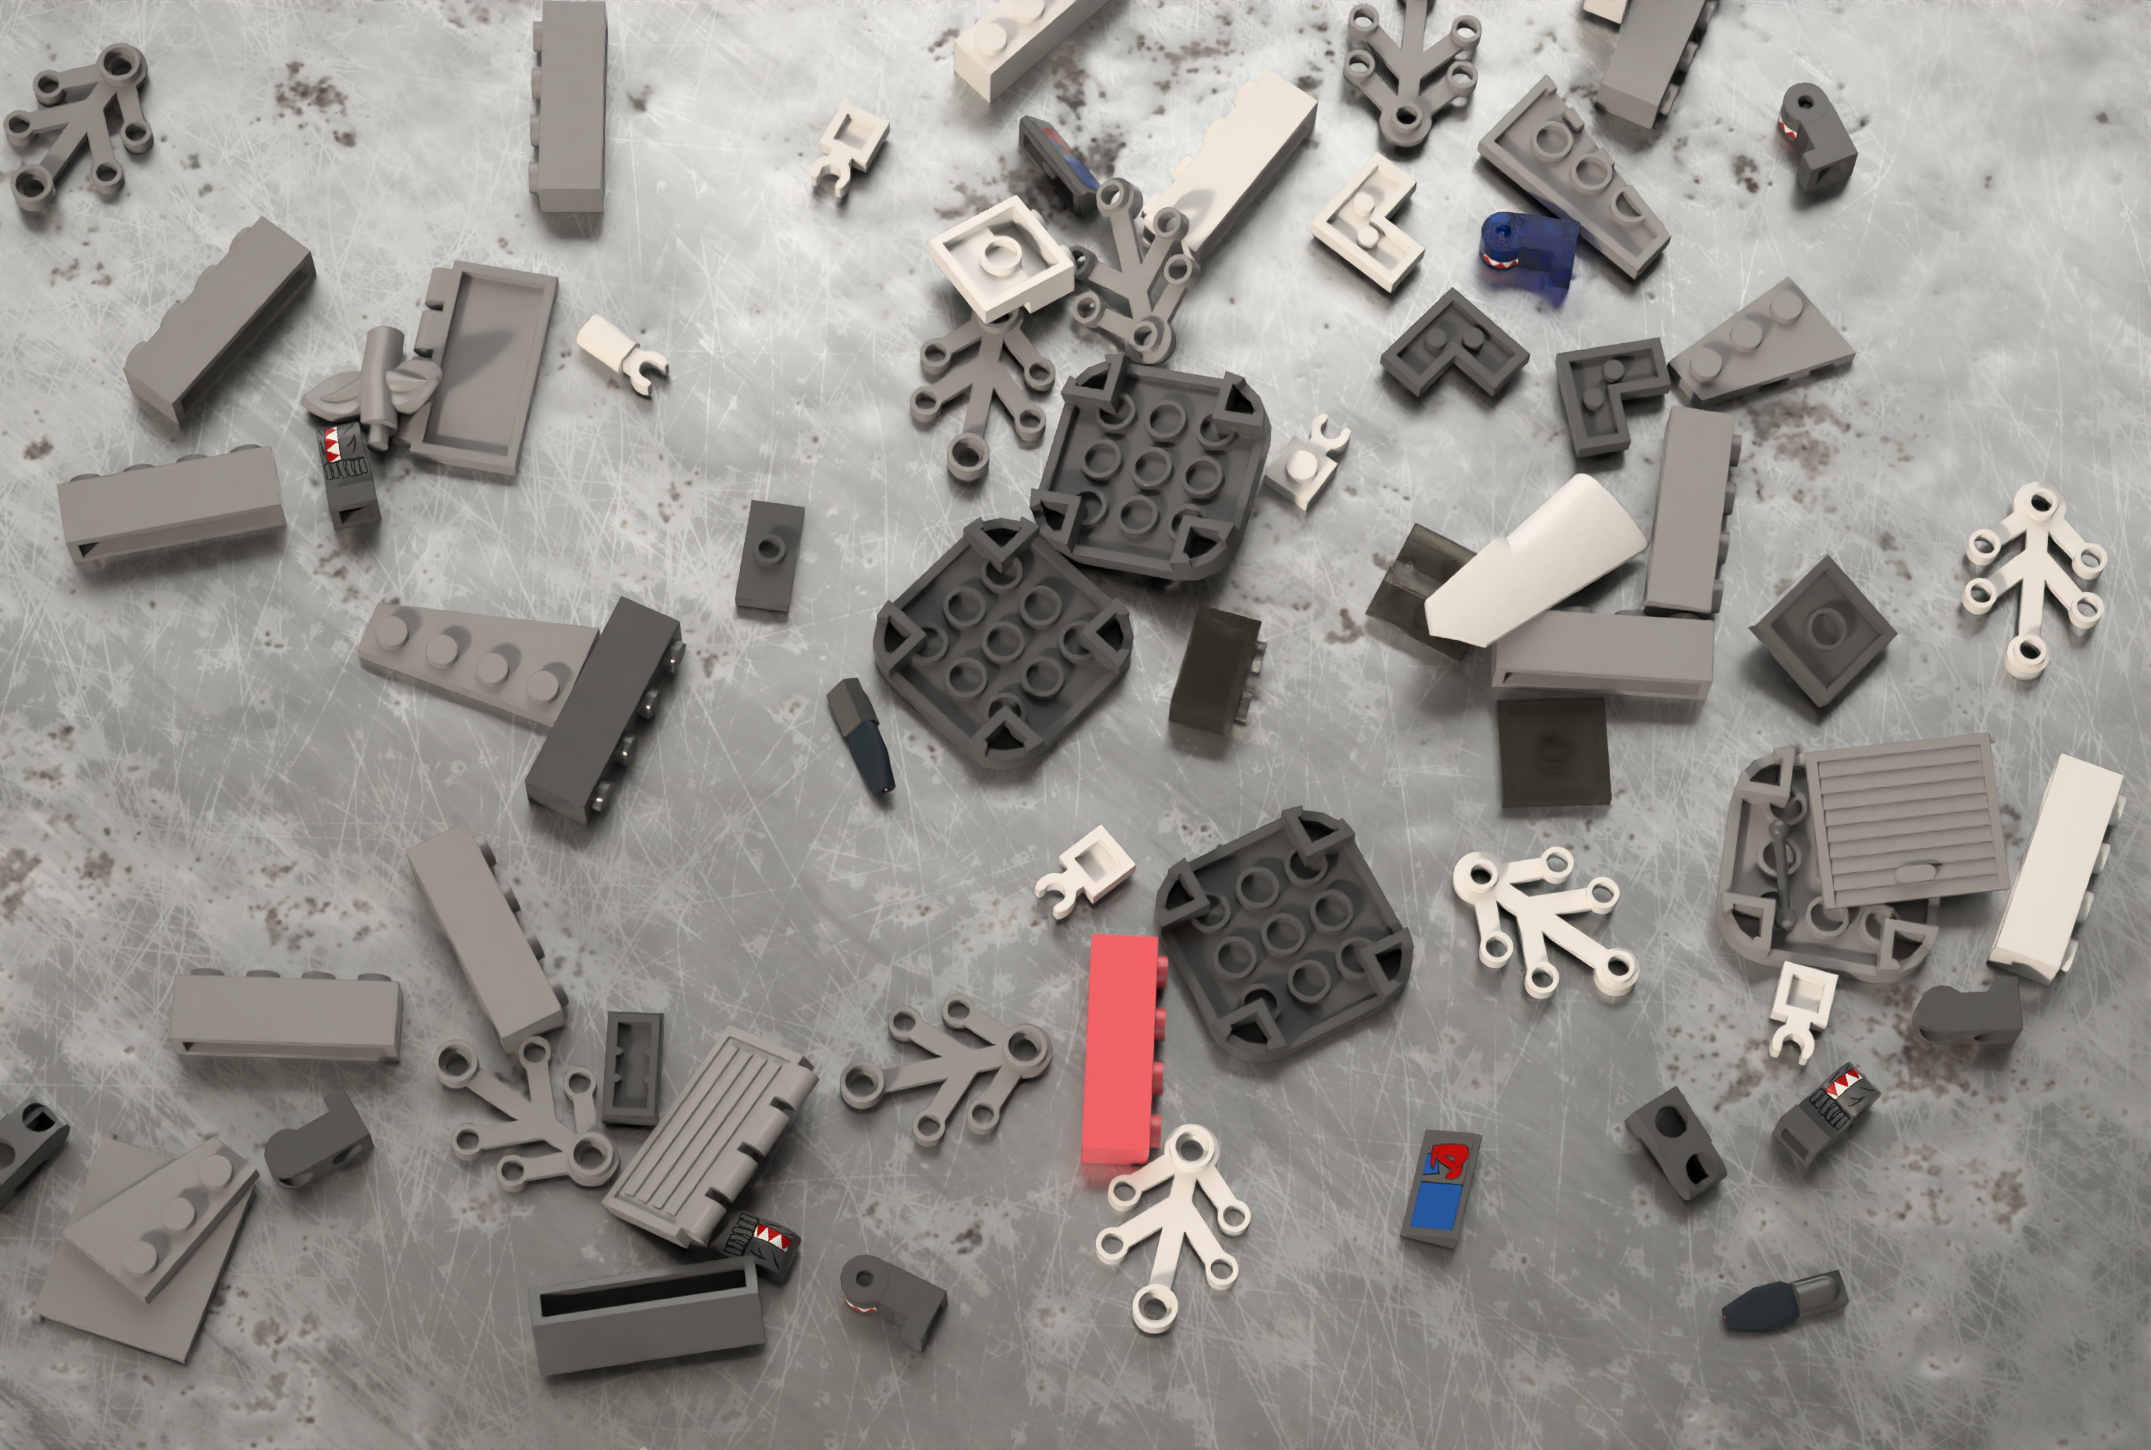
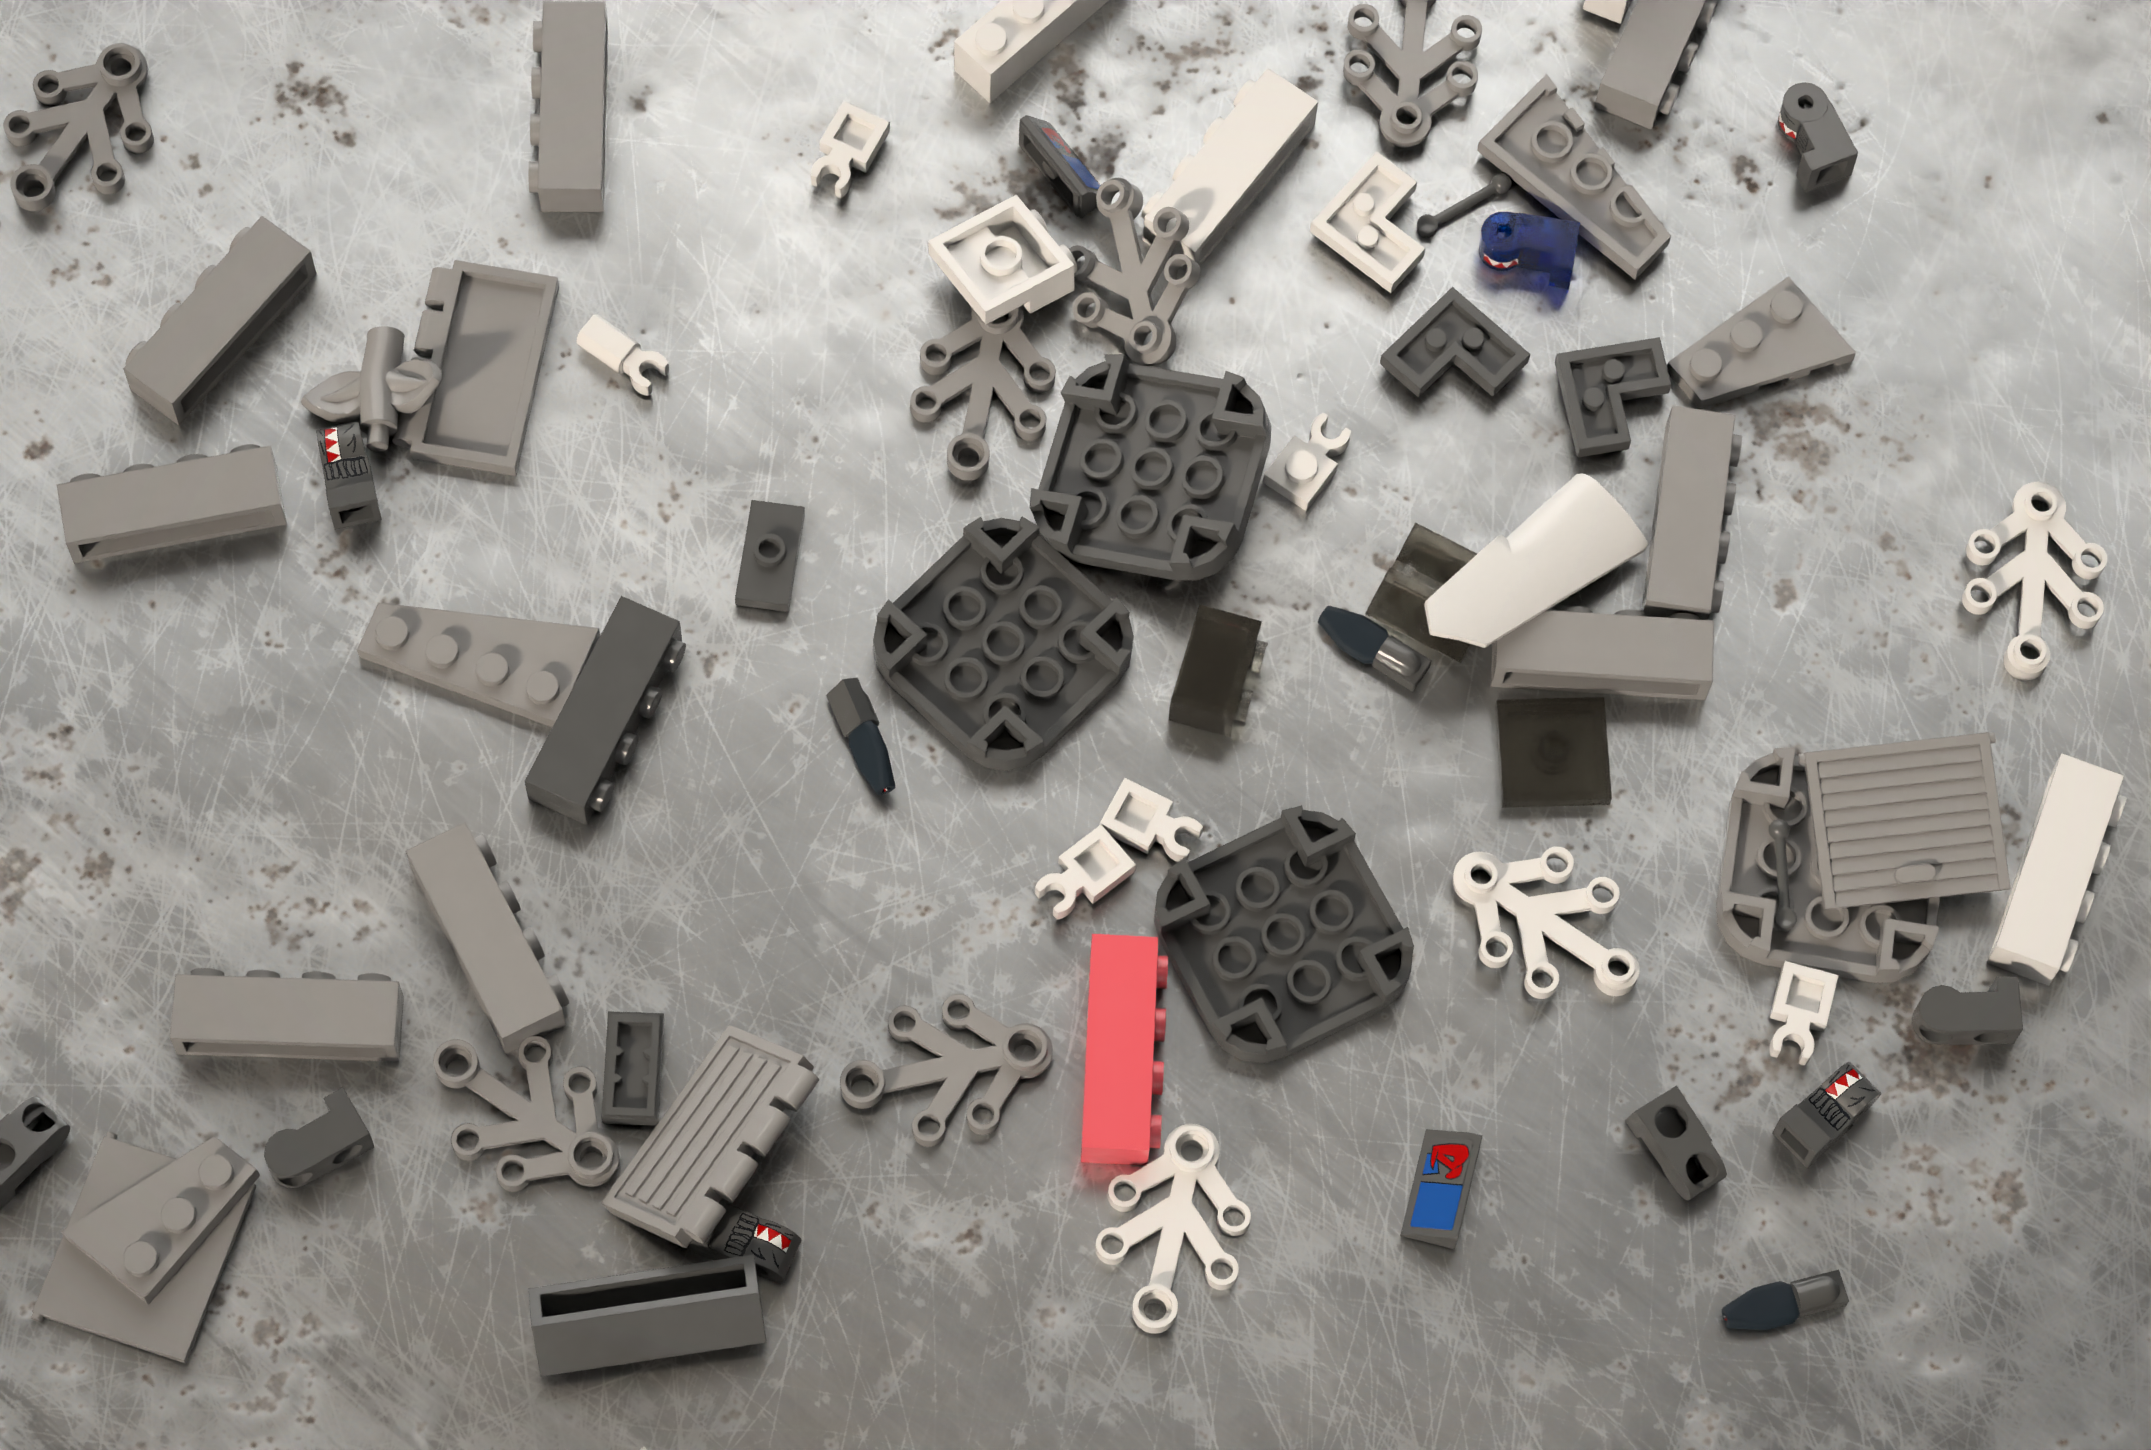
(882, 1288): dark grey leg -> none
(1143, 817): none -> white plate
(1374, 646): none -> piece
(1428, 224): none -> dark grey hinge
(1823, 630): dark grey hinge -> none

